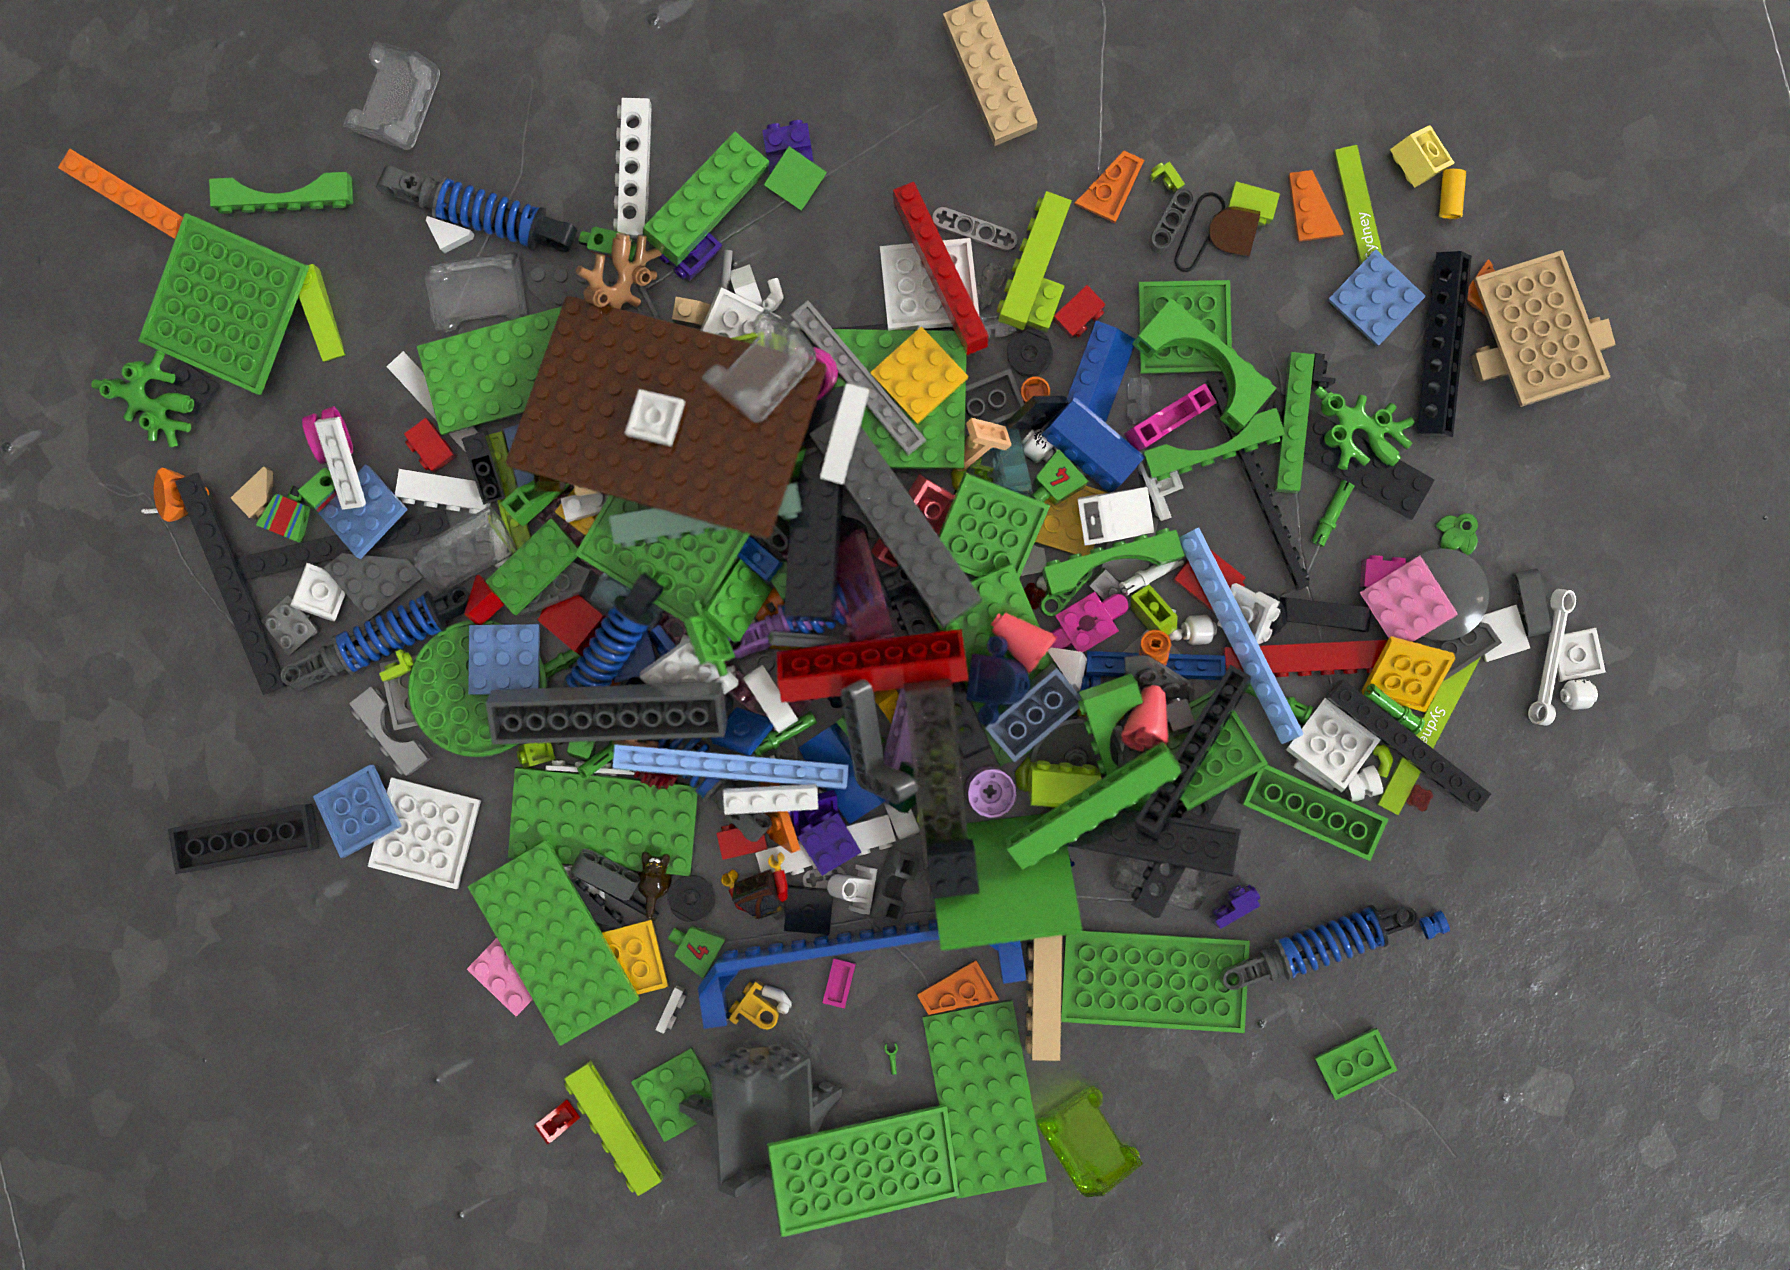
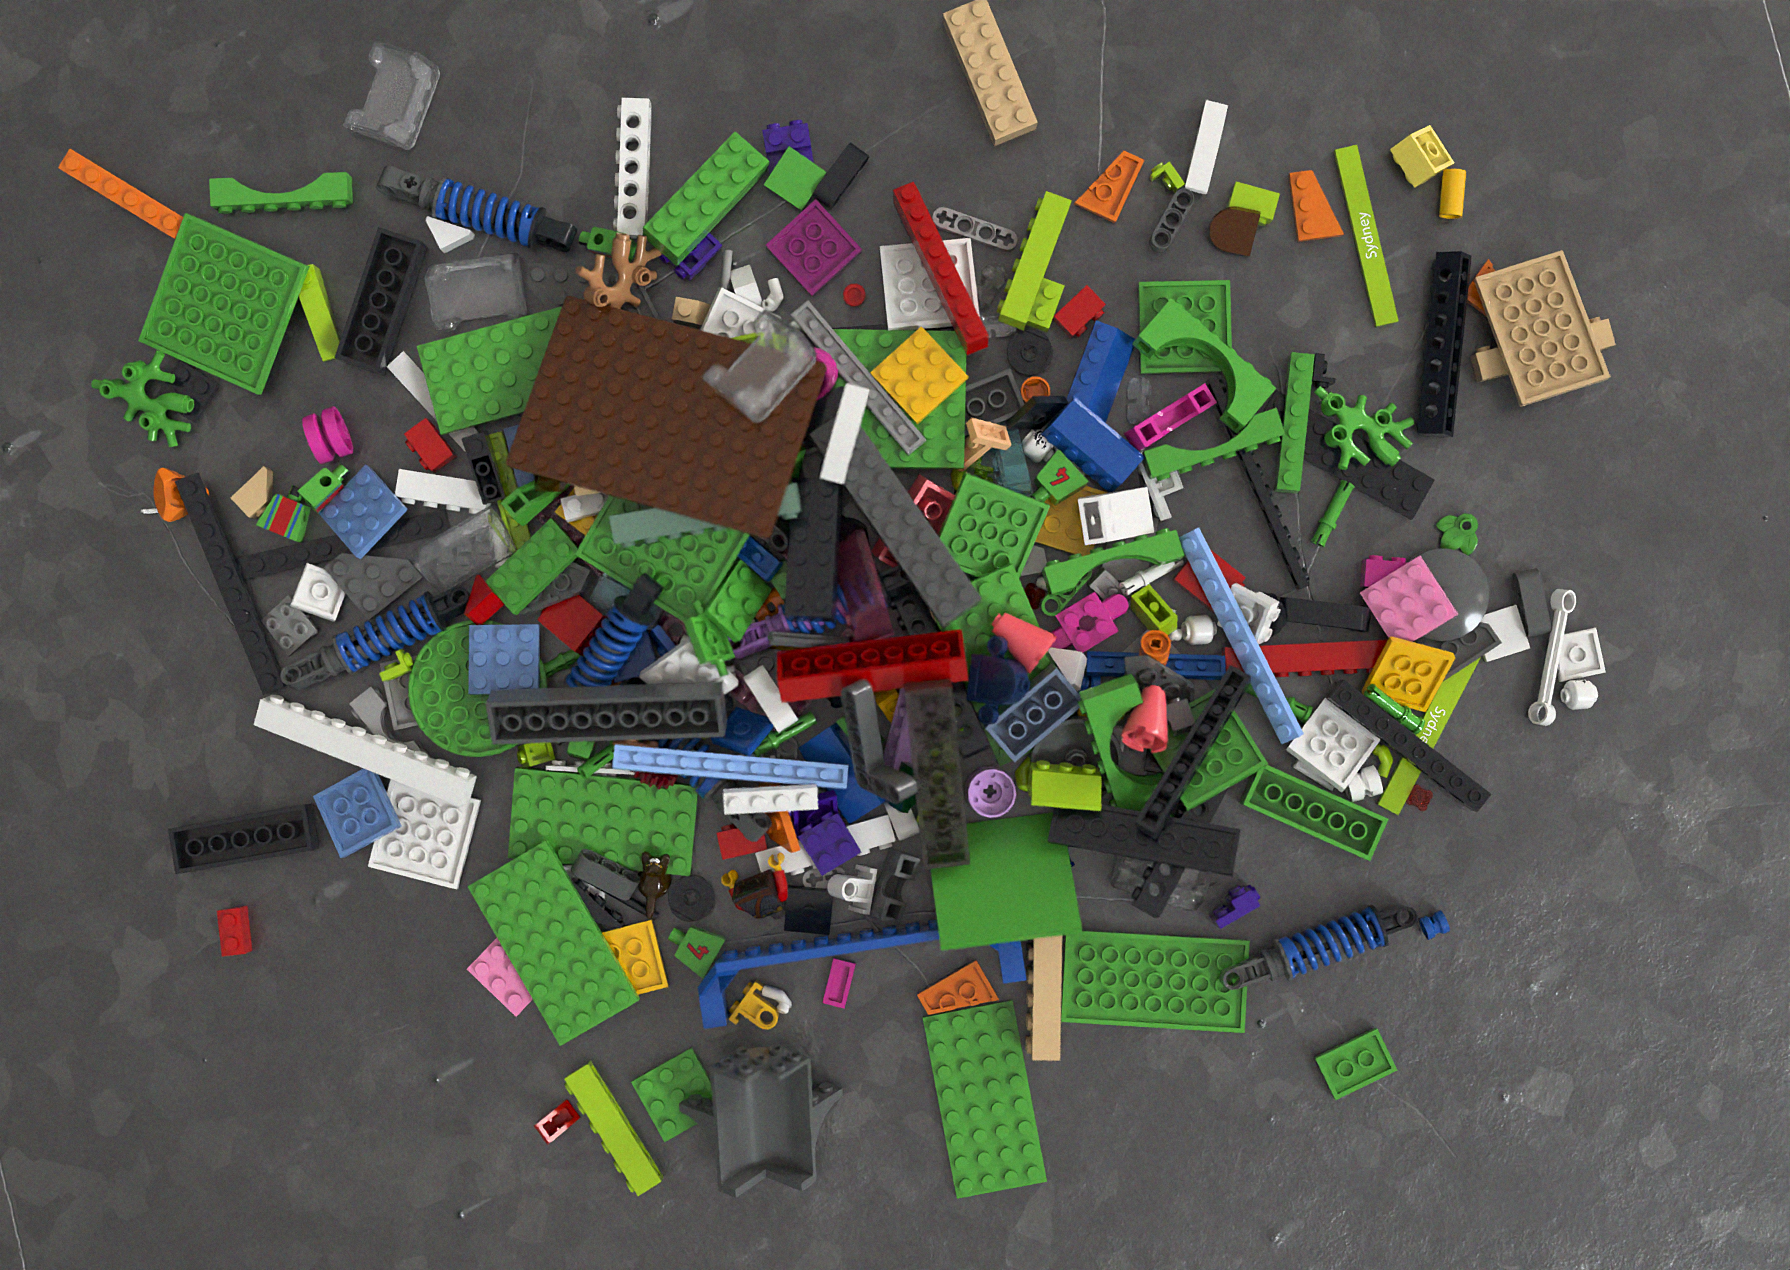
(234, 930): none -> red brick
(340, 463): white plate -> none
(365, 750): none -> white brick
(381, 301): none -> black brick
(655, 417): white plate -> none
(668, 1019): white plate -> none
(813, 247): none -> magenta plate
(840, 175): none -> black beam
(854, 295): none -> red tile
(862, 1170): bright green plate -> none
(892, 1057): bright green hand -> none
(952, 868): black brick -> none
(1088, 1144): clear neon green windscreen -> none
(1093, 805): bright green brick -> none
(1188, 228): black piece -> none
(1206, 147): none -> white slope
(1376, 298): medium blue plate -> none

